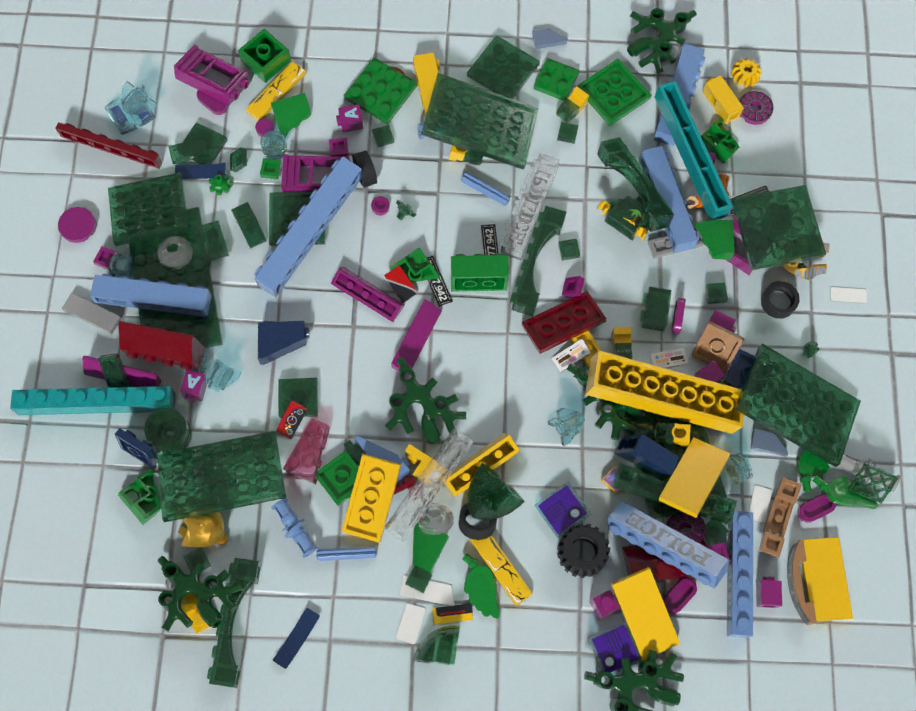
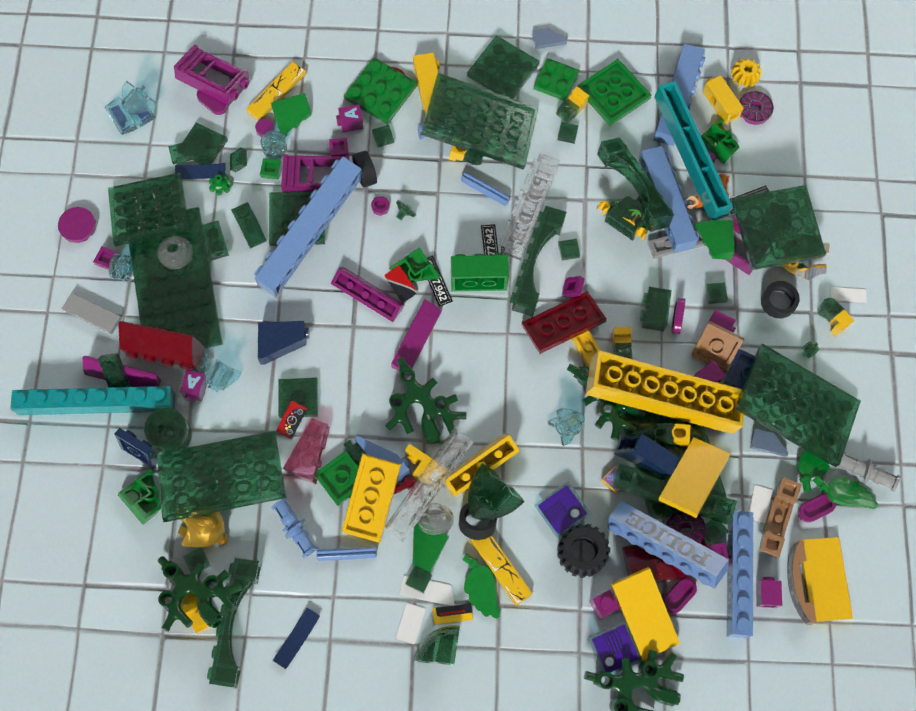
(108, 145): dark red plate -> none
(151, 295): medium blue brick -> none
(264, 55): green brick -> none
(571, 355): white sticker -> none
(660, 44): dark green plant -> none
(670, 358): white sticker -> none
(738, 468): clear light blue wheel -> none
(835, 315): none -> leg
(868, 494): clear green window -> none

